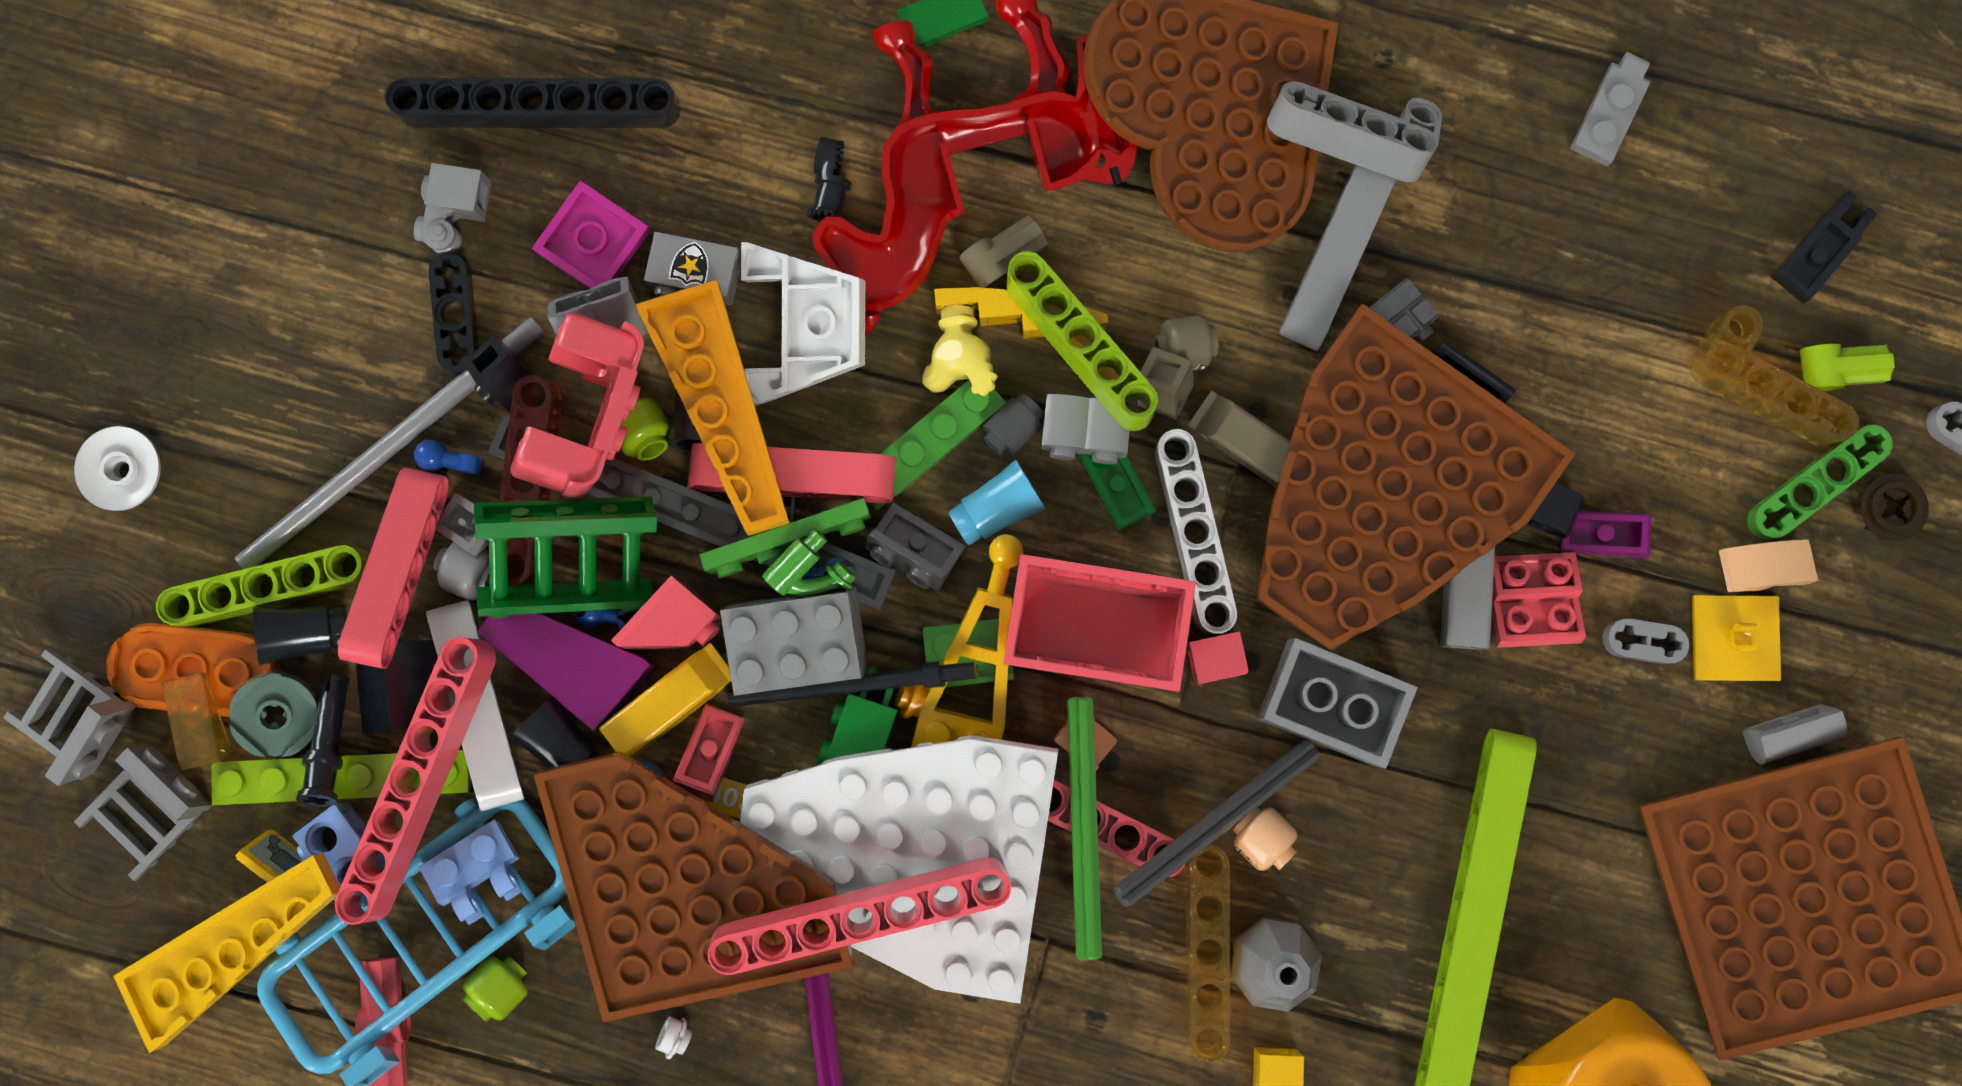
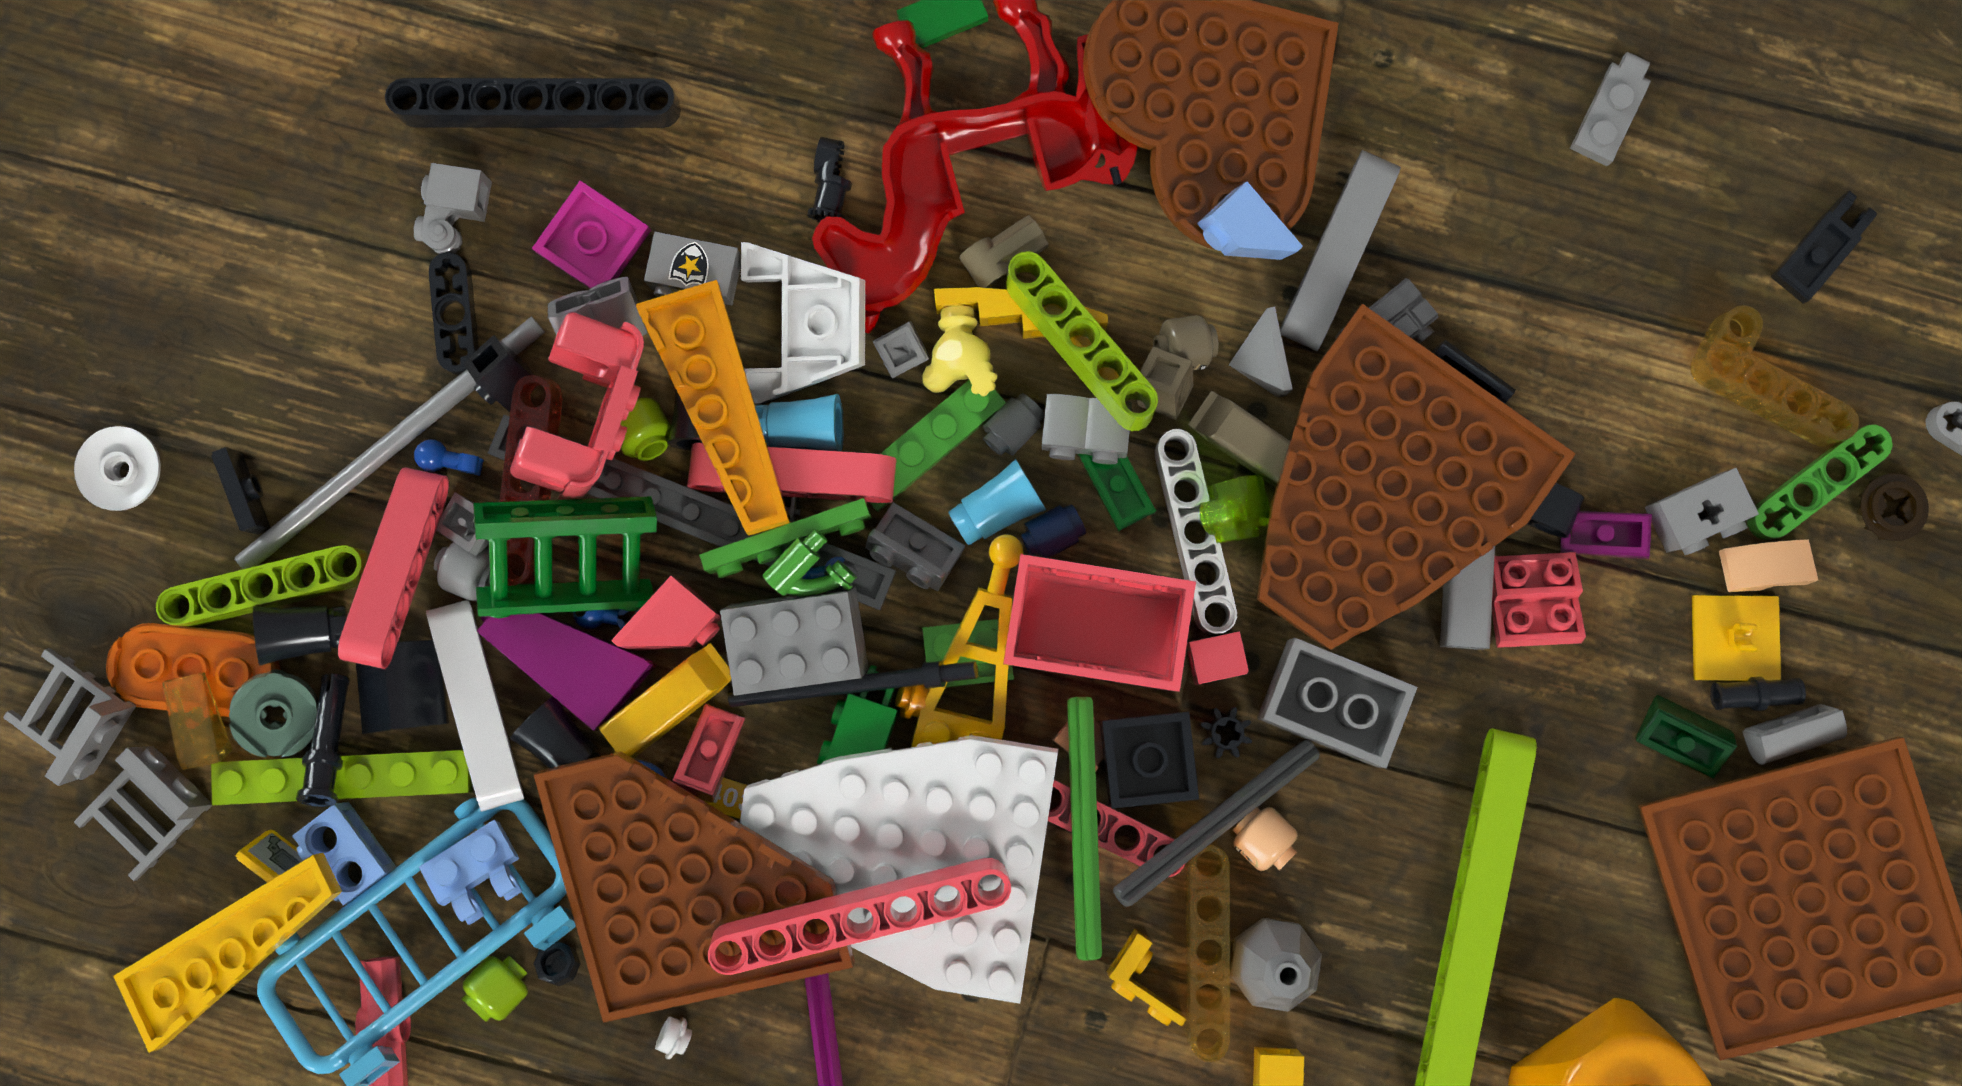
(241, 490): none -> black plate
(398, 790): coral beam -> none
(557, 964): none -> black tile
(804, 423): none -> medium azure plant
(901, 349): none -> light grey tile
(1053, 531): none -> dark blue brick
(1135, 957): none -> yellow bracket
(1149, 760): none -> black brick
(1235, 509): none -> clear neon green brick
(1235, 726): none -> black gear
(1247, 227): none -> light blue slope
(1263, 356): none -> light grey slope
(1357, 132): light grey beam -> none
(1646, 632): light grey beam -> none
(1686, 737): none -> dark green slope
(1722, 497): none -> light grey brick
(1757, 693): none -> black pin
(1833, 367): lime piece -> none

